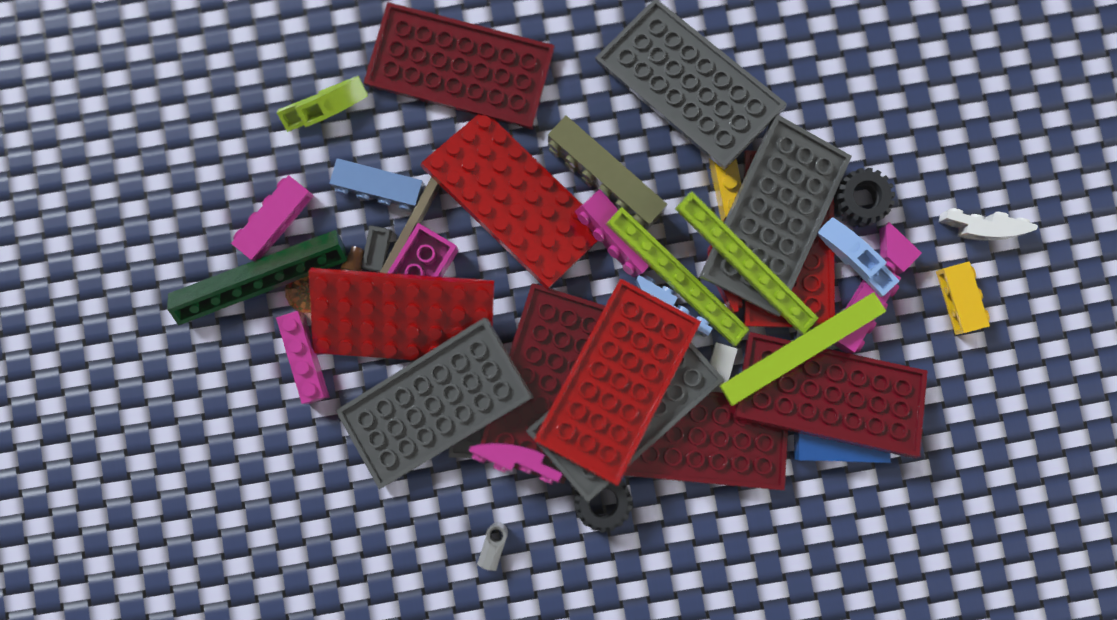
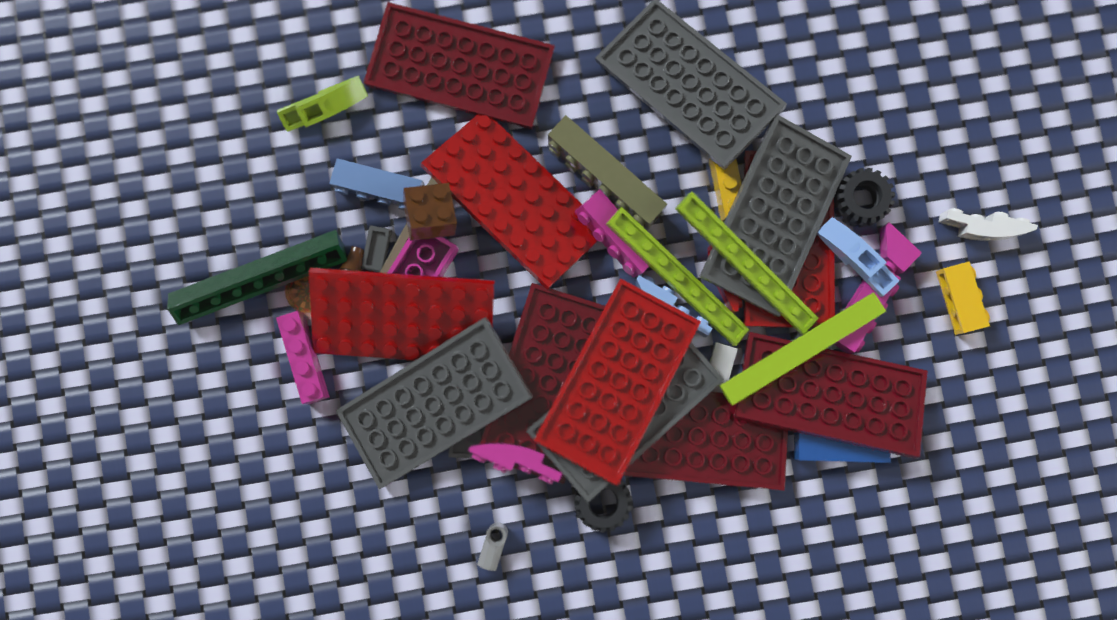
(272, 218): dark pink brick -> none
(429, 211): none -> reddish brown brick

